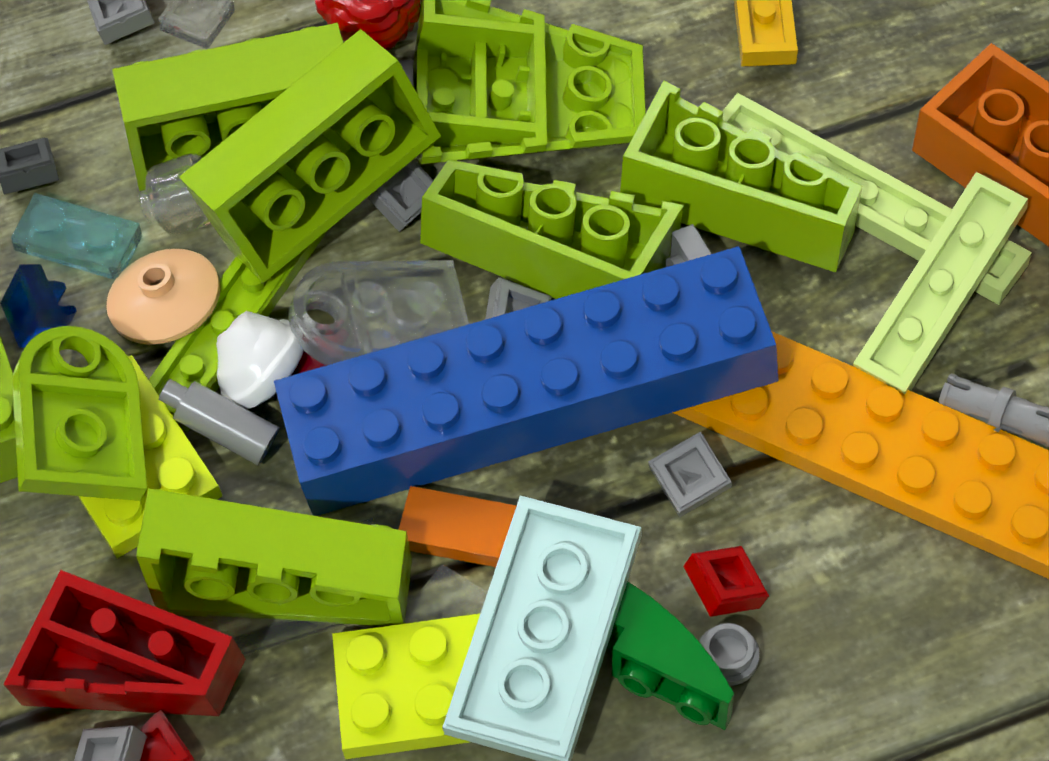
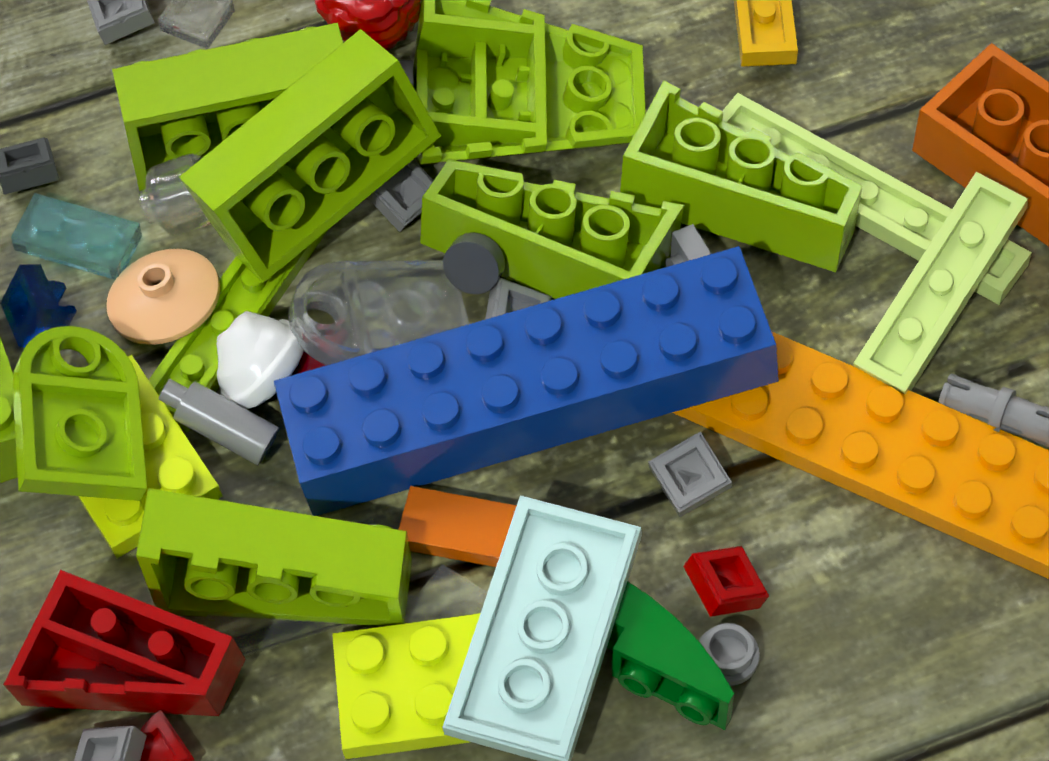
(474, 263): none -> dark grey tile

